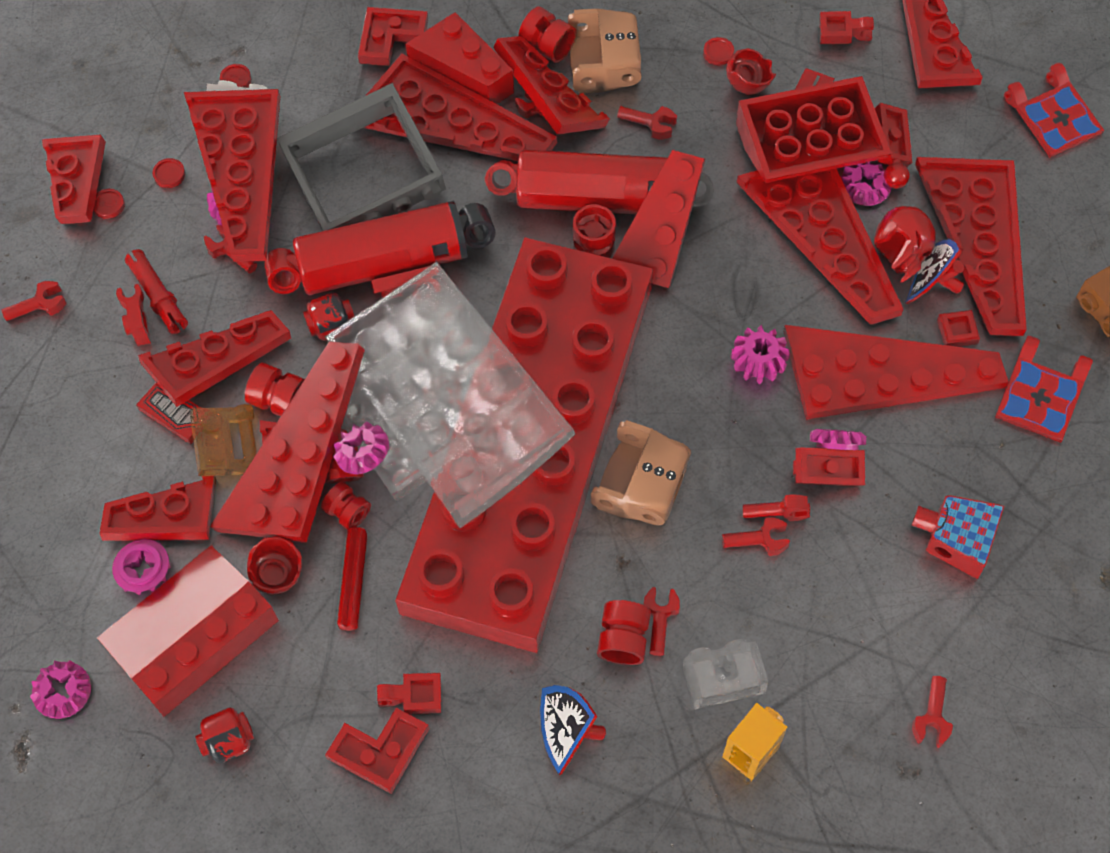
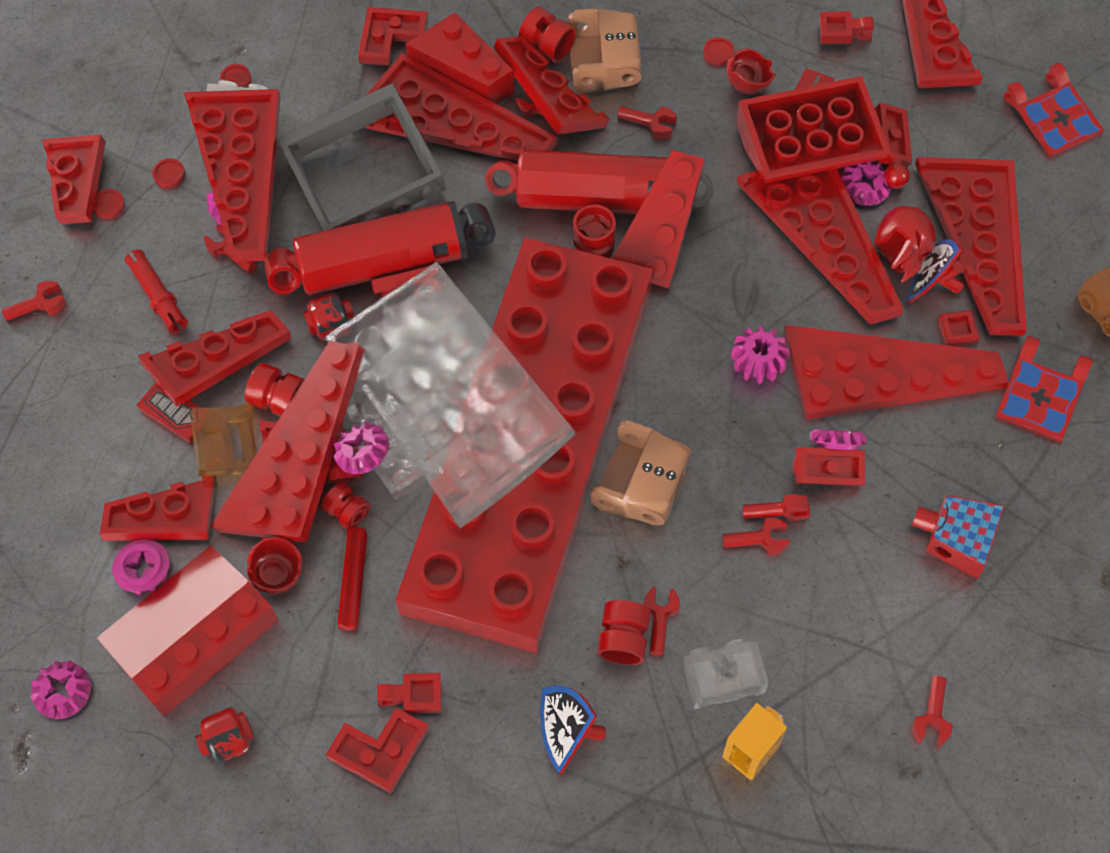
(136, 320): red plate -> none

